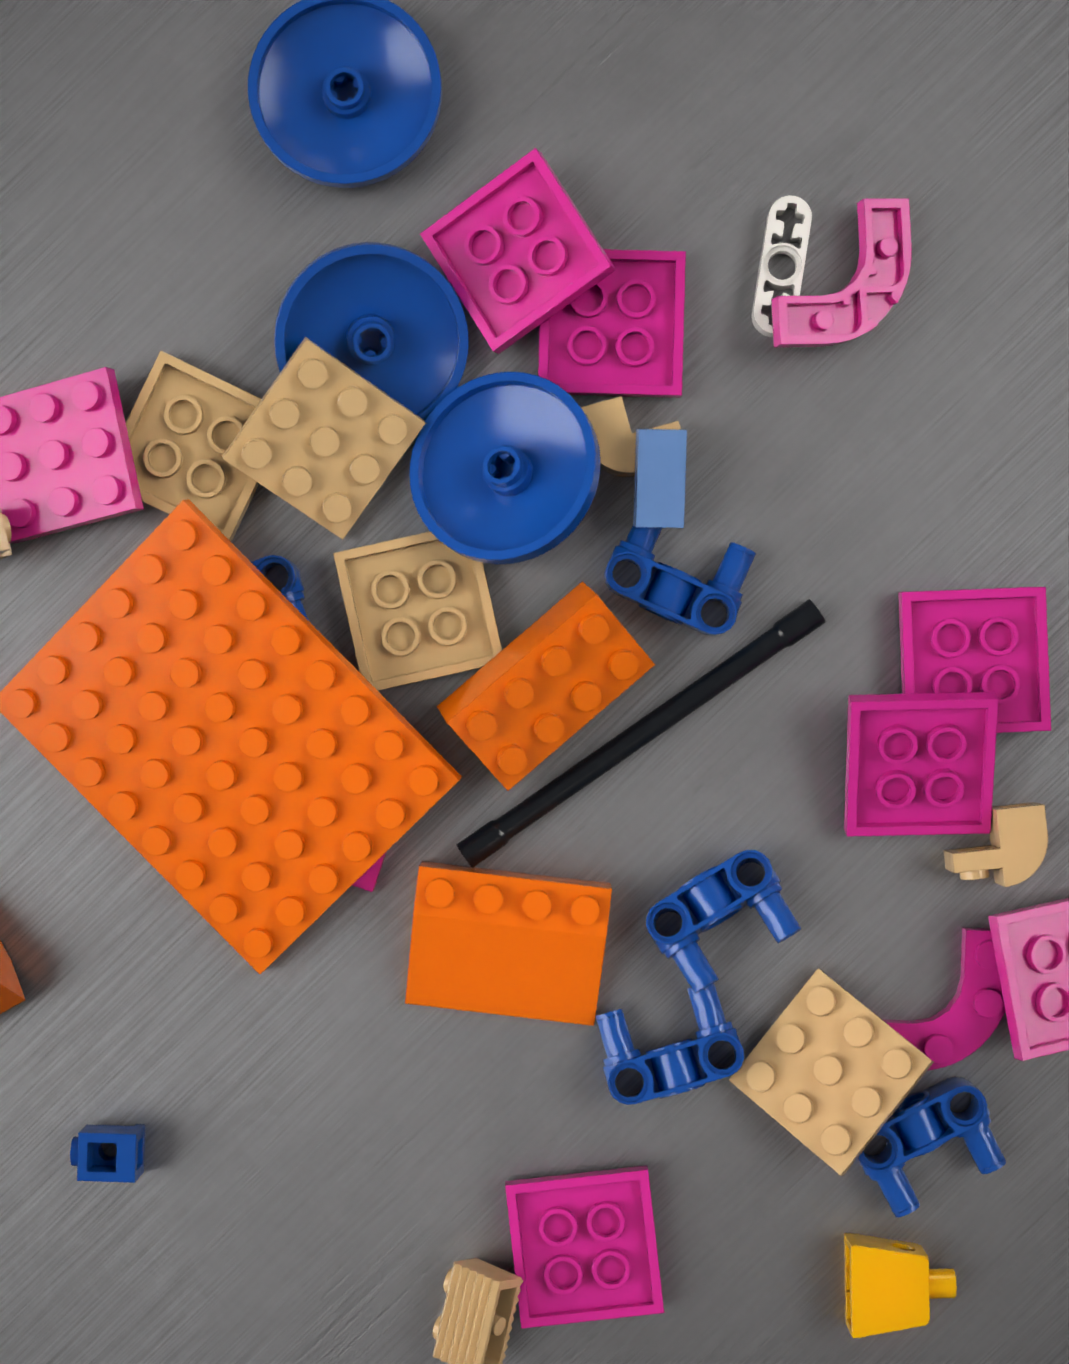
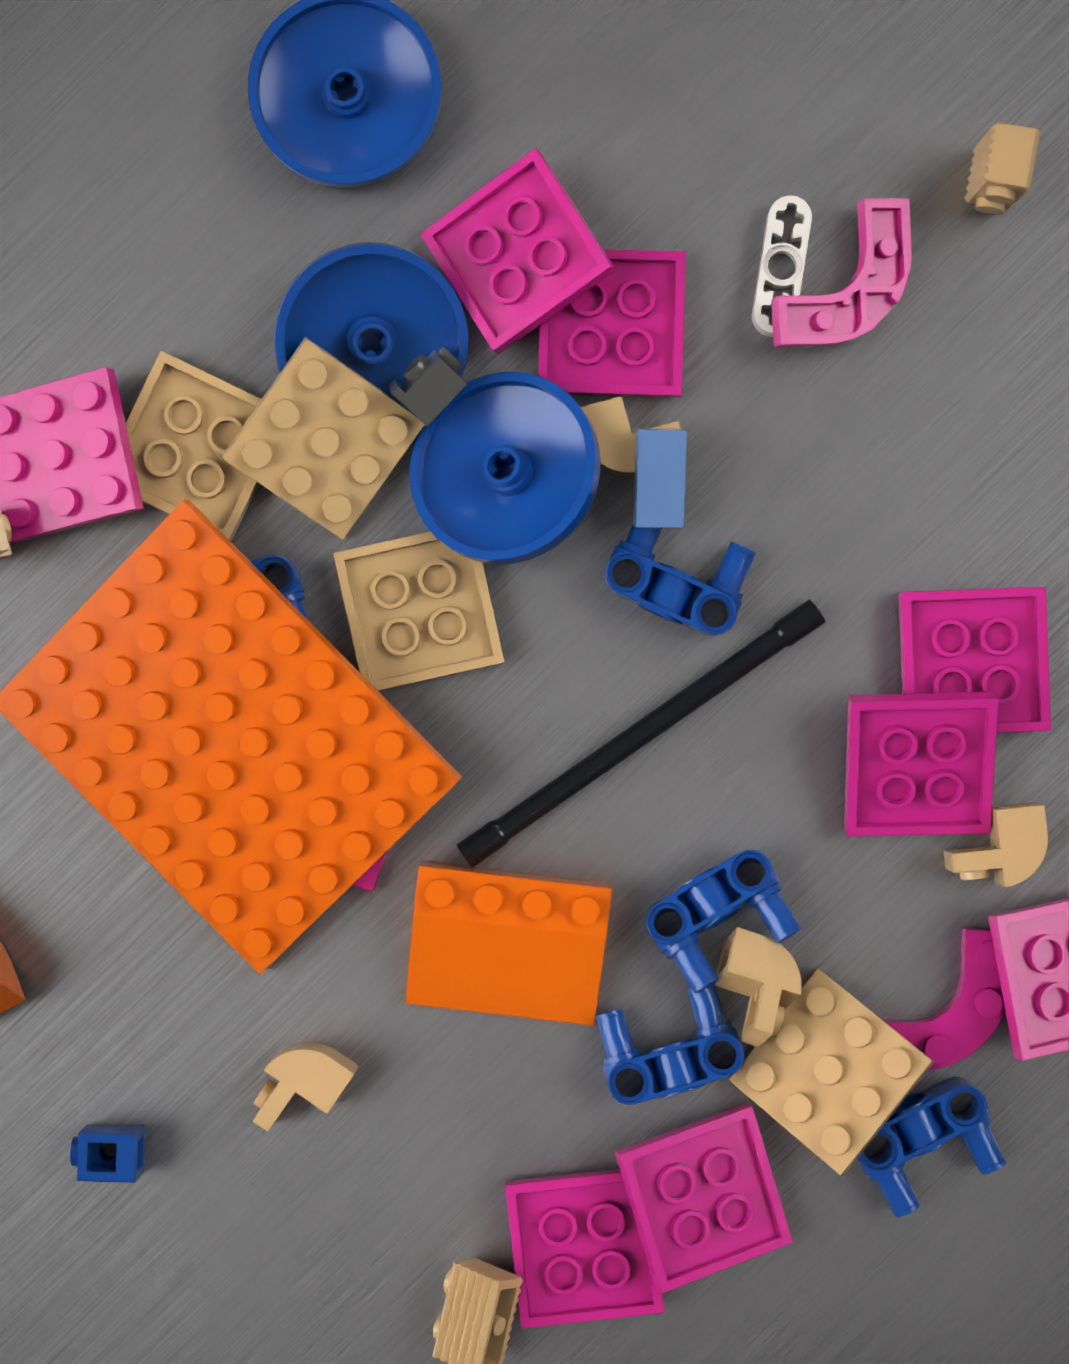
(305, 1069): none -> tan brick
(430, 384): none -> dark grey brick
(545, 685): orange brick -> none
(703, 1197): none -> dark pink plate
(765, 973): none -> tan brick
(890, 1285): yellow torso -> none
(1002, 167): none -> tan brick

